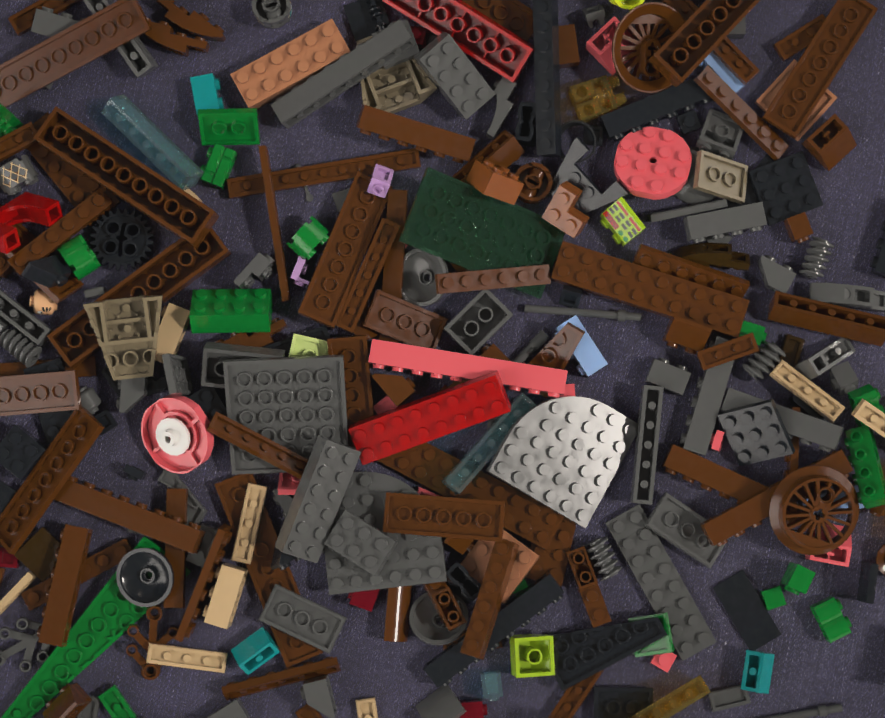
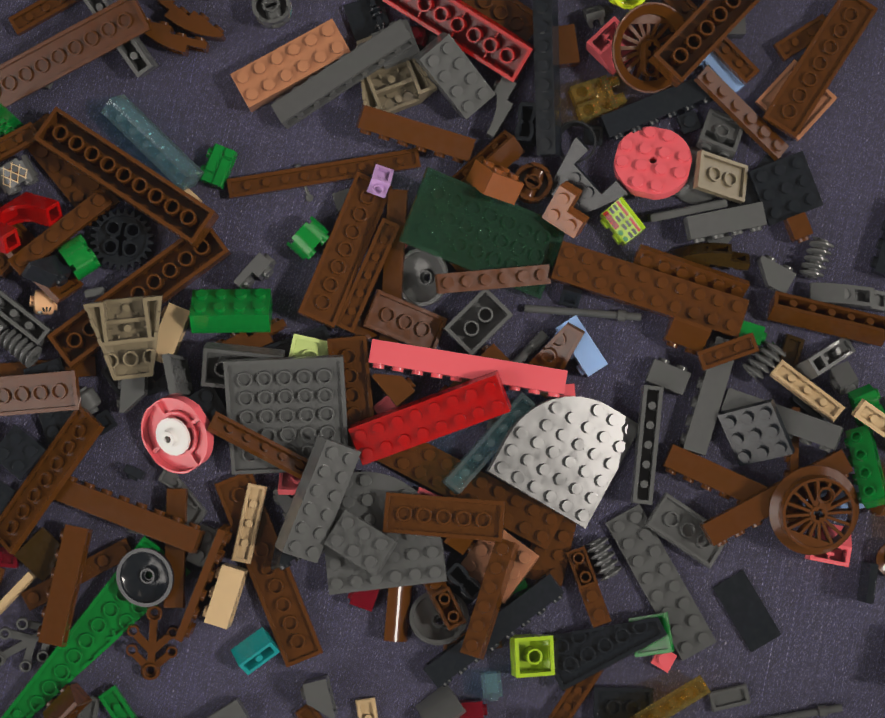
(50, 24): dark grey brick -> none
(186, 657): tan tile -> none
(205, 92): teal brick -> none
(229, 126): green plate -> none
(274, 223): reddish brown tile -> none
(278, 679): reddish brown plate -> none
(299, 270): lavender bracket -> none
(302, 618): dark grey tile -> none
(717, 440): coral plate -> none
(757, 671): teal brick -> none
(773, 597): green tile -> none
(797, 578): green brick -> none
(830, 142): reddish brown slope -> none
(830, 619): green brick -> none

